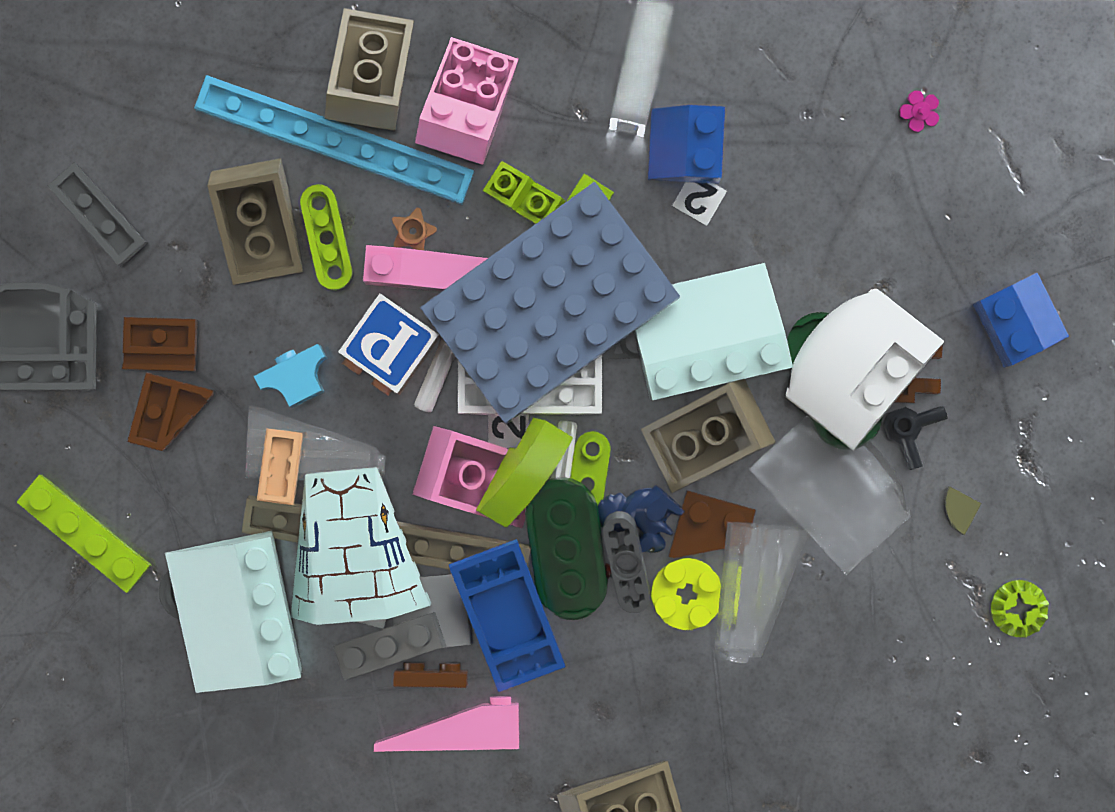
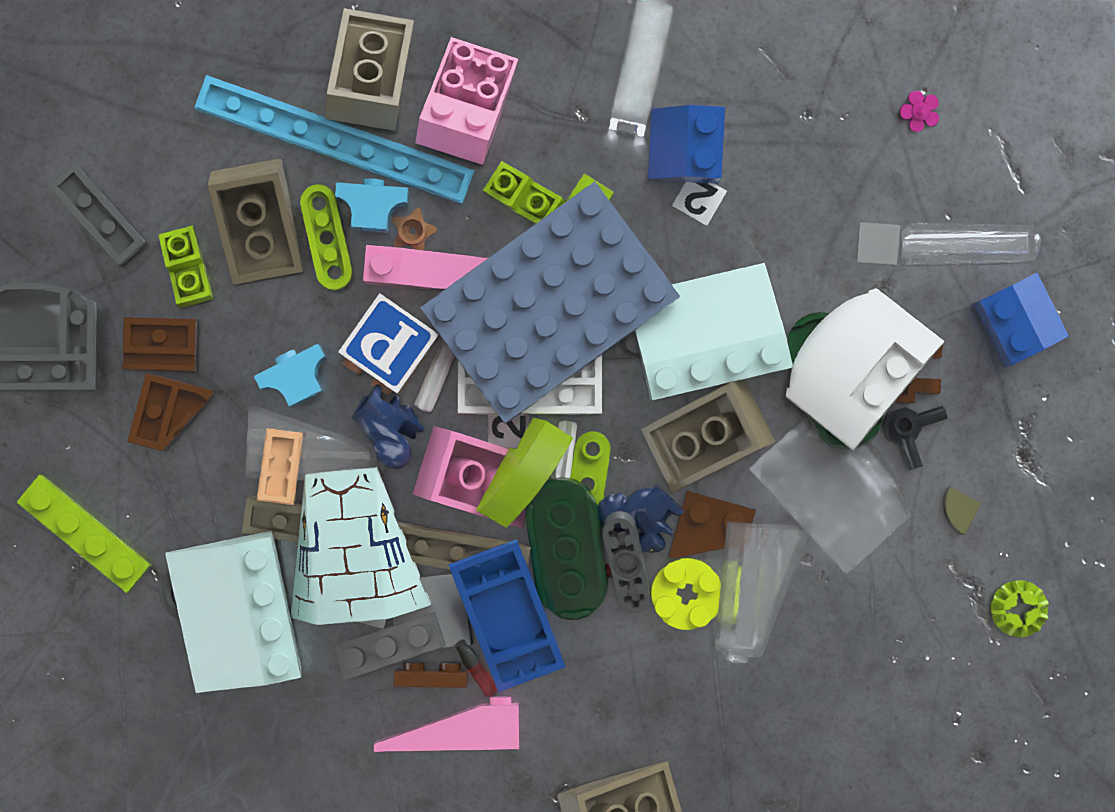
(185, 267): none -> lime slope
(372, 203): none -> medium azure brick
(384, 425): none -> dark blue animal
(472, 663): none -> piece
(878, 243): none -> light grey sticker
(968, 244): none -> clear slope

